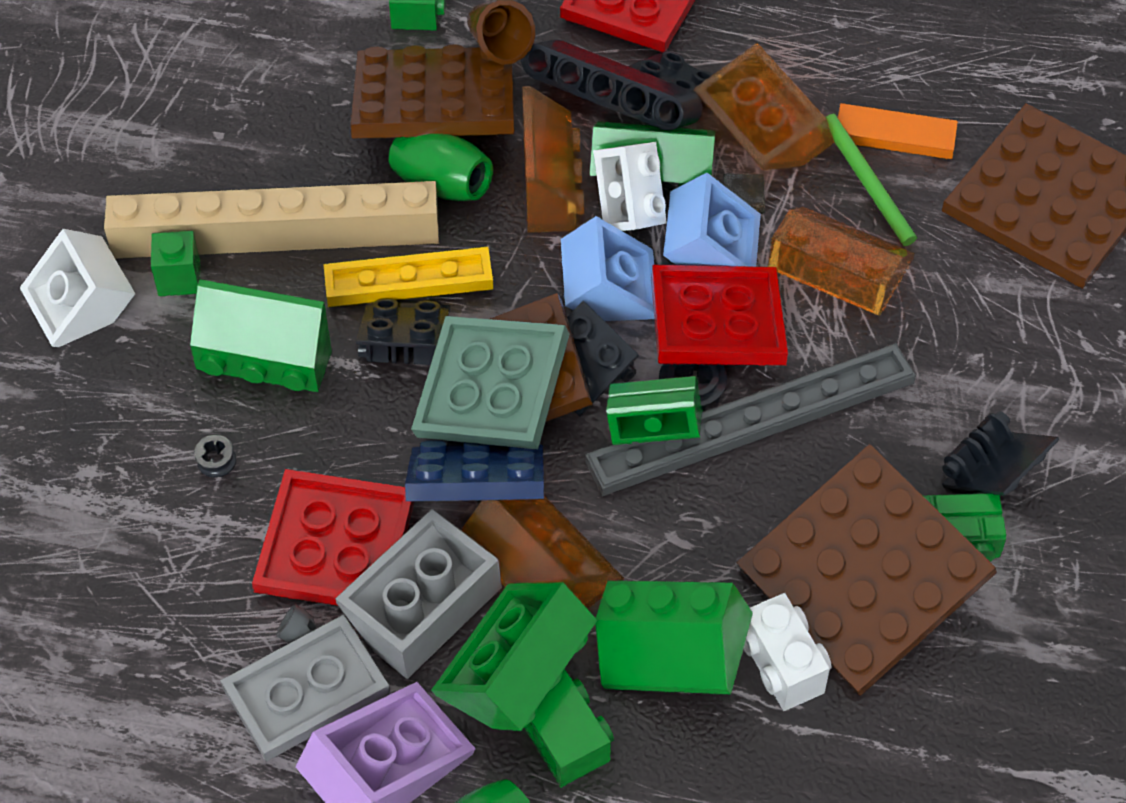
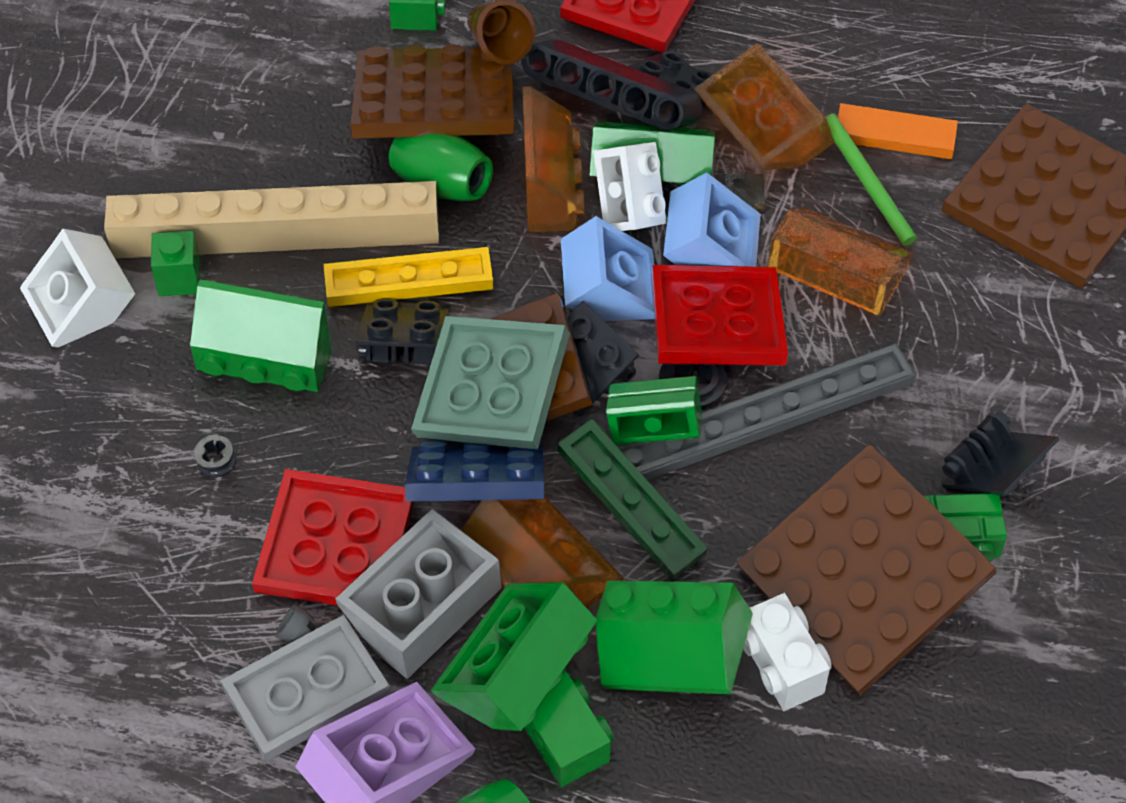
(632, 499): none -> dark green plate

